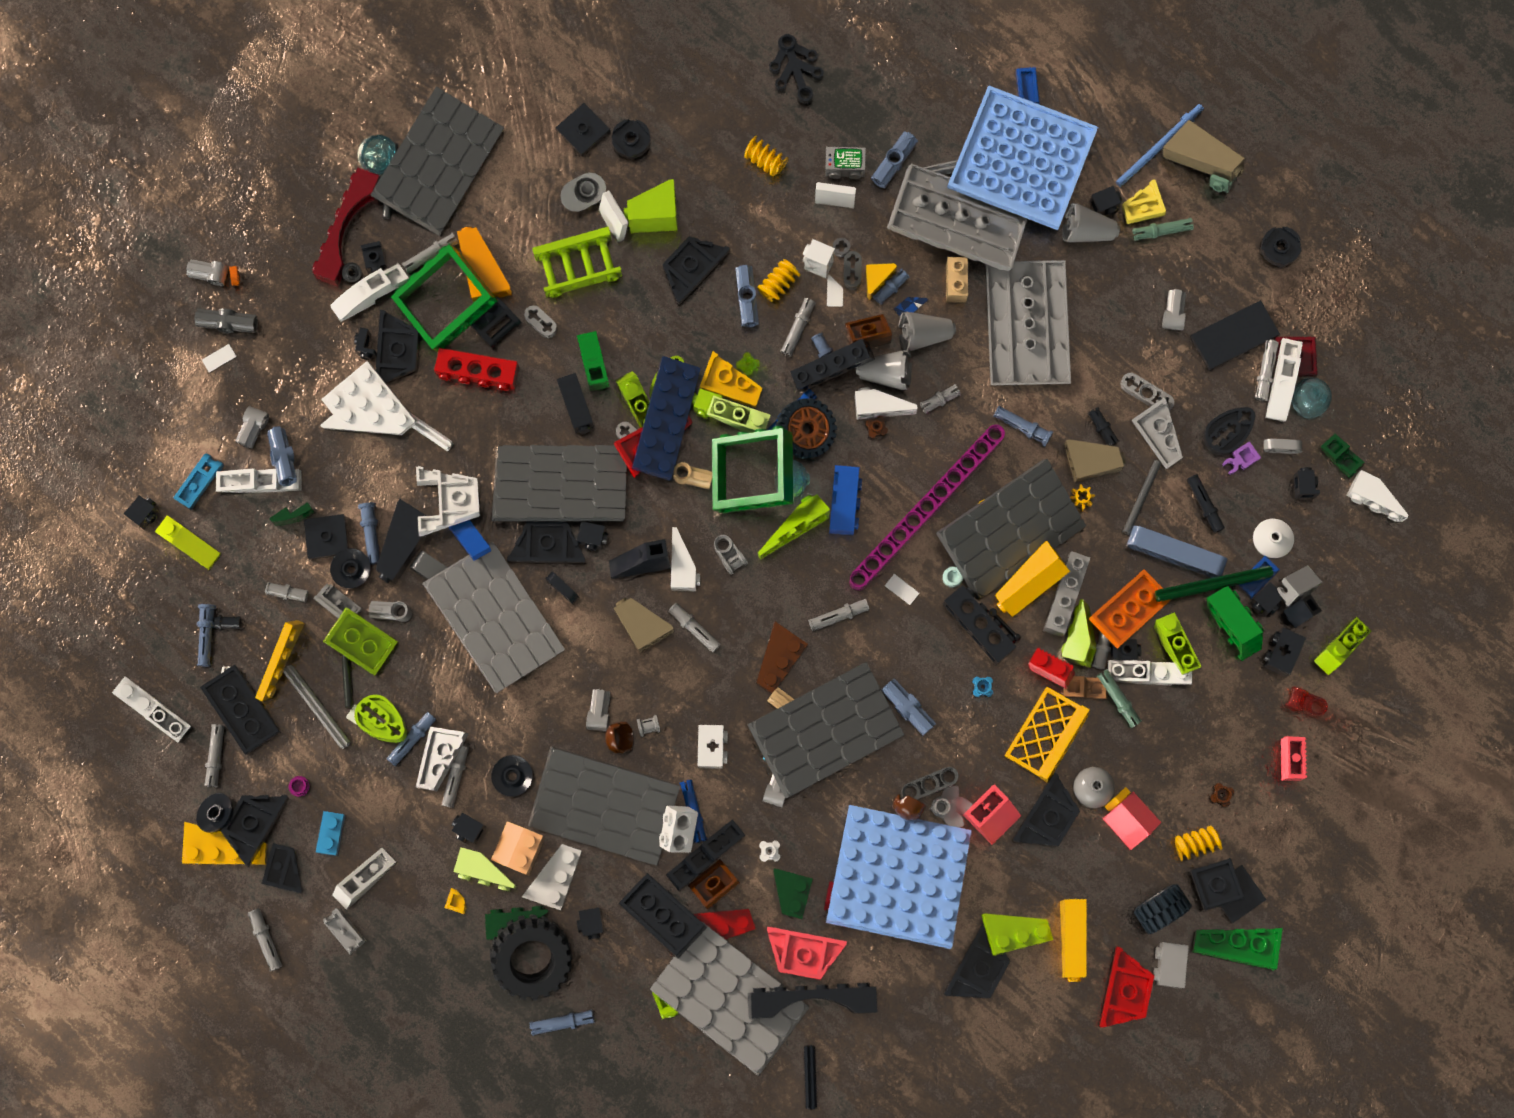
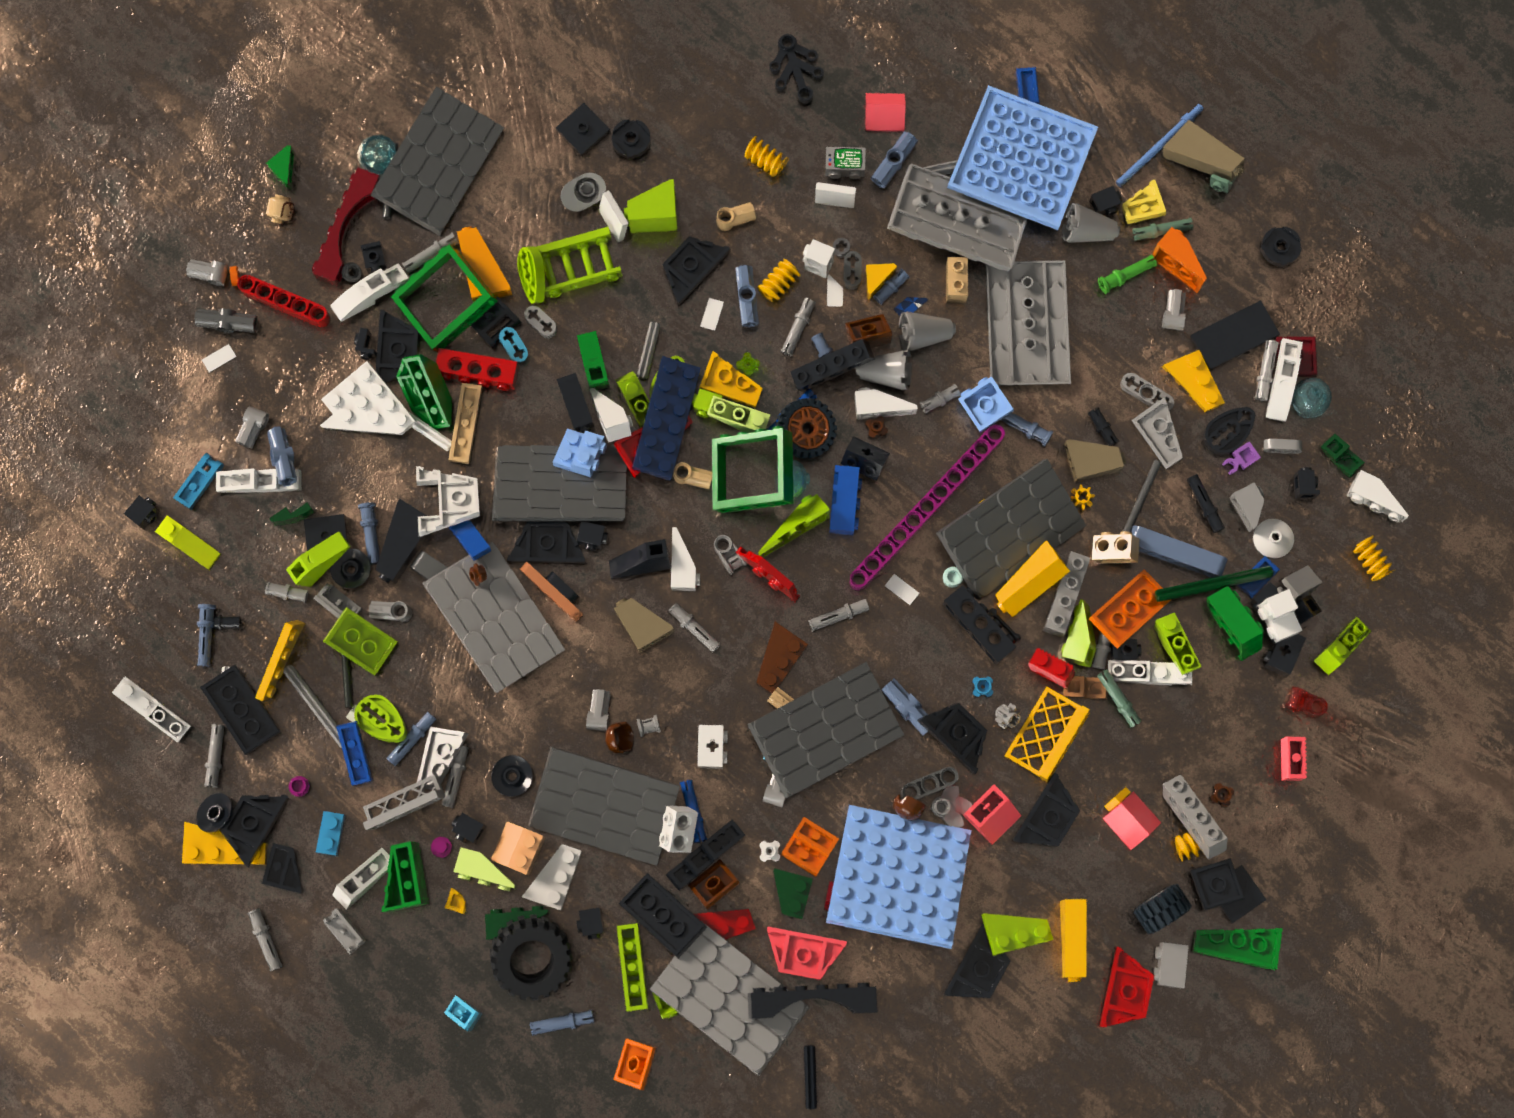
(277, 294): none -> red beam
(280, 209): none -> tan head
(283, 165): none -> green slope
(317, 560): none -> lime slope
(354, 753): none -> blue tile
(389, 815): none -> light grey fence
(405, 878): none -> green wedge
(425, 390): none -> green wedge
(441, 847): none -> magenta plate
(463, 1013): none -> medium azure slope
(465, 423): none -> tan plate
(477, 574): none -> reddish brown plate
(509, 347): none -> medium azure beam
(531, 273): none -> lime piece
(551, 592): none -> nougat beam
(580, 452): none -> light blue plate
(611, 416): none -> white slope
(632, 967): none -> lime brick
(635, 1064): none -> orange slope
(648, 350): none -> light grey axle
(712, 314): none -> white sticker
(737, 215): none -> tan piece
(764, 569): none -> red wing
(809, 846): none -> orange slope
(866, 456): none -> black brick
(885, 112): none -> coral slope
(957, 733): none -> black wing
(985, 403): none -> light blue plate
(1007, 716): none -> light grey gear
(1085, 791): light grey cylinder -> none
(1115, 551): none -> tan brick
(1119, 277): none -> bright green pin
(1178, 258): none -> orange slope
(1194, 817): none -> light grey brick
(1196, 379): none -> yellow wing
(1249, 504): none -> light grey slope
(1280, 616): none -> white brick
(1373, 559): none -> yellow piece

